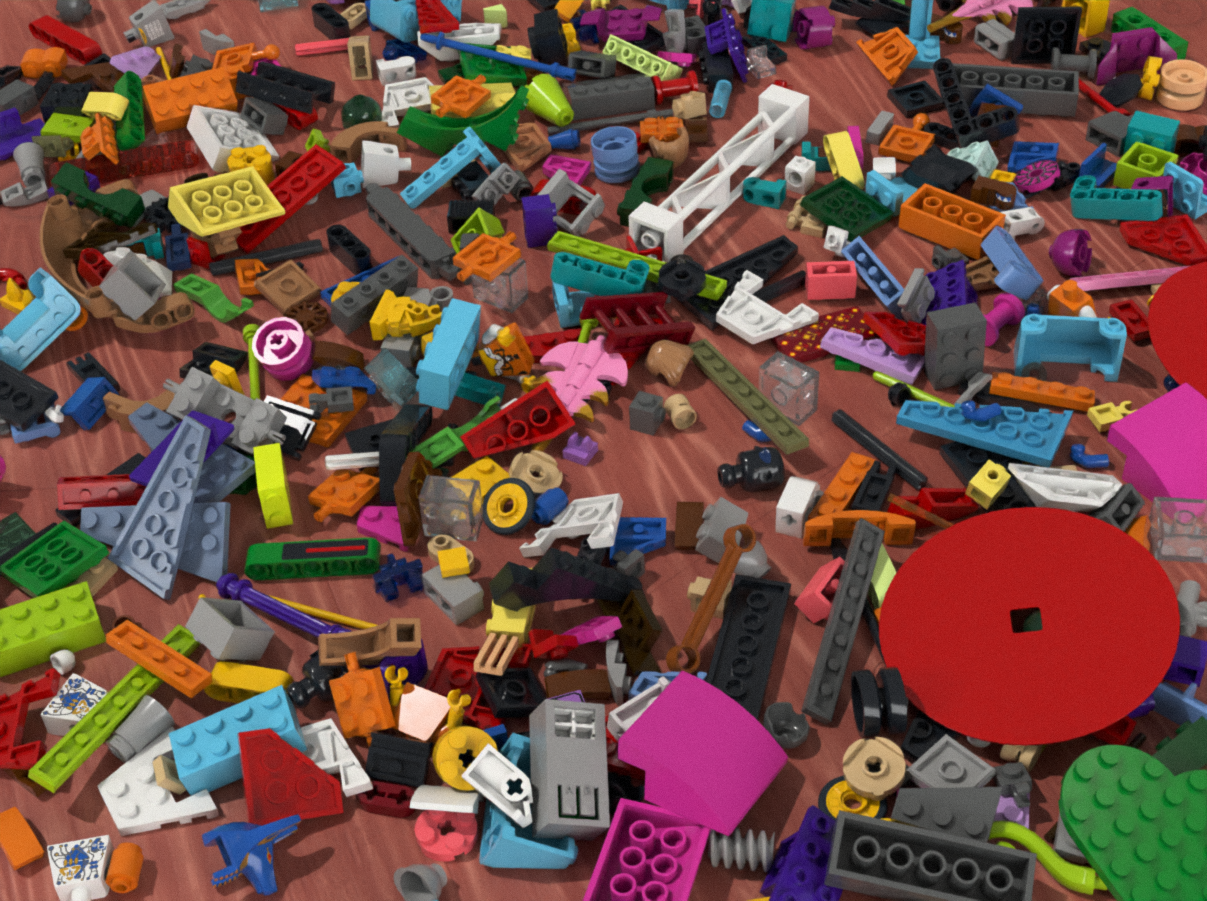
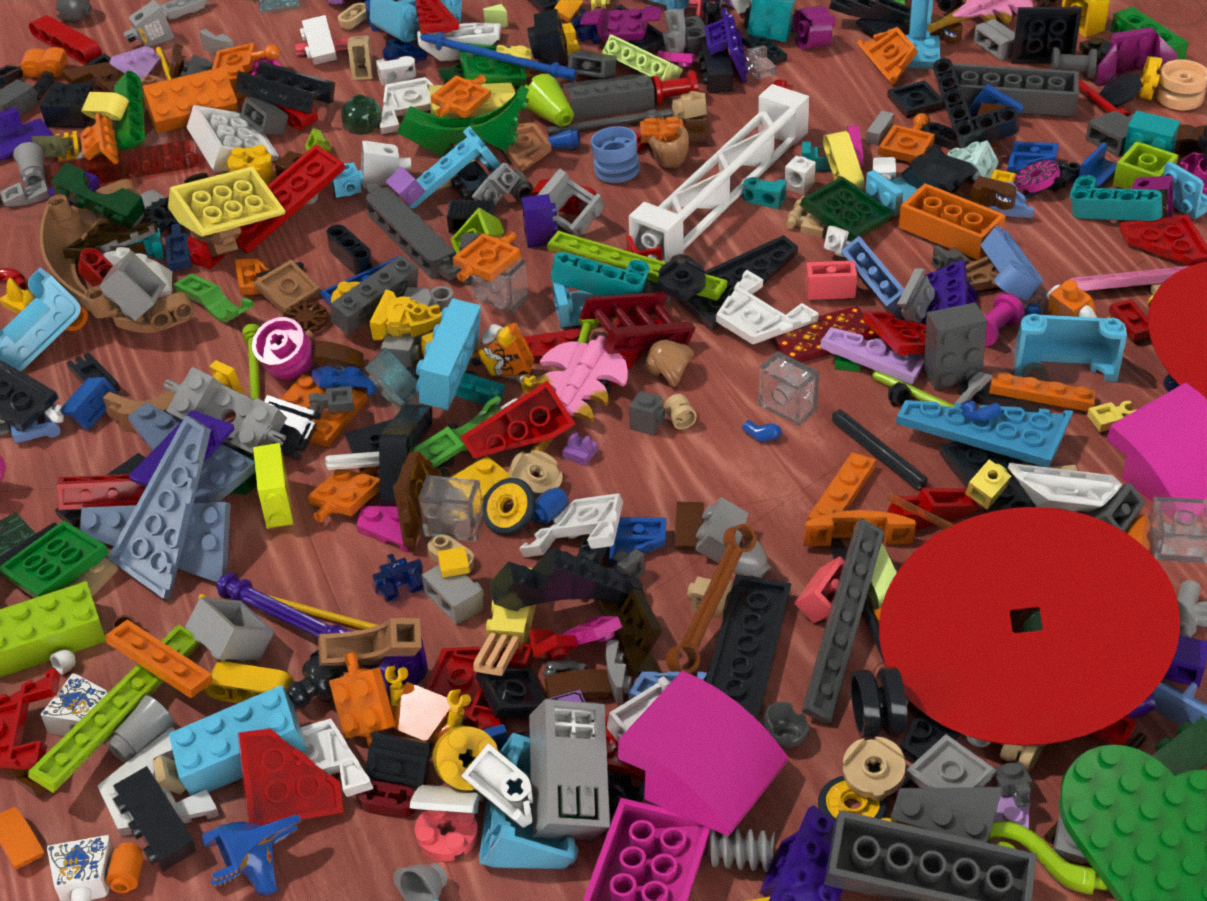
(67, 126): lime plate -> none
(153, 819): none -> black brick
(209, 352): black slope -> none
(269, 256): black axle -> none
(313, 559): green beam -> none
(319, 40): none -> white brick
(330, 22): black beam -> none
(348, 143): medium nougat arch -> none
(405, 186): none -> medium lavender brick
(576, 169): dark pink wing -> none
(653, 177): dark green arch -> none
(722, 100): medium azure piece -> none
(748, 398): olive tile -> none
(754, 470): black piece -> none
(781, 287): black axle -> none
(796, 505): white piece -> none
(874, 488): black hinge -> none
(1022, 221): white leg -> none
(1071, 252): magenta cylinder -> none
(1088, 461): blue arm -> none

